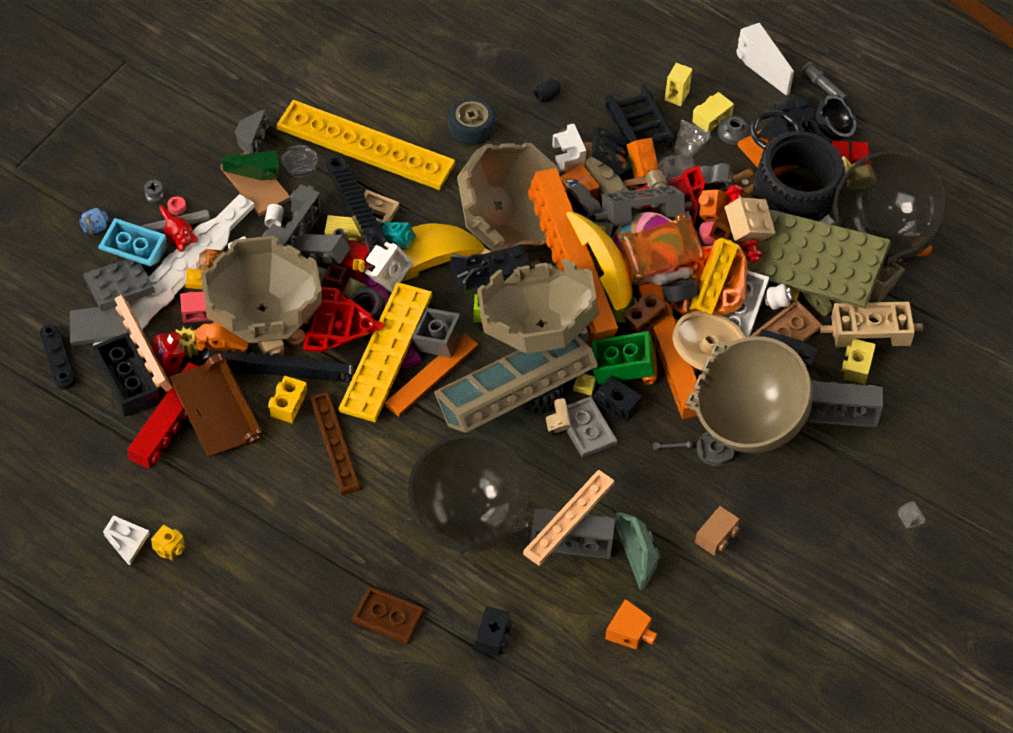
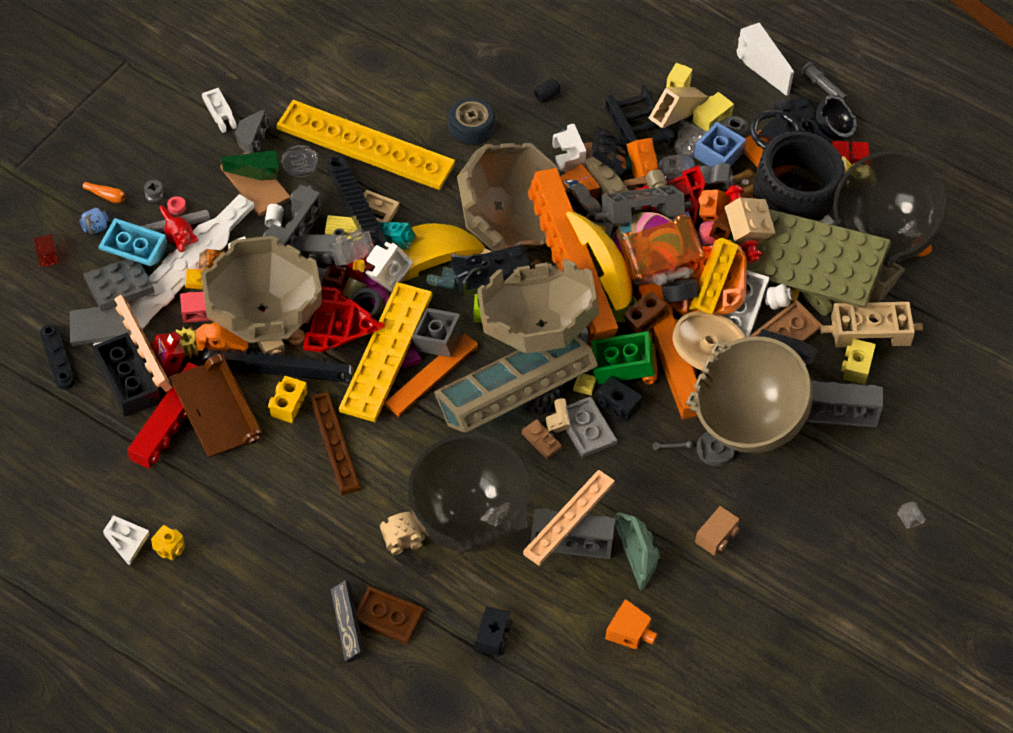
(45, 250): none -> clear red brick
(109, 193): none -> orange piece
(219, 108): none -> white hinge
(347, 621): none -> black tile
(351, 248): none -> clear brick
(402, 533): none -> tan brick
(446, 279): none -> clear light blue piece
(541, 439): none -> medium nougat plate
(676, 104): none -> tan slope
(719, 146): none -> medium blue brick

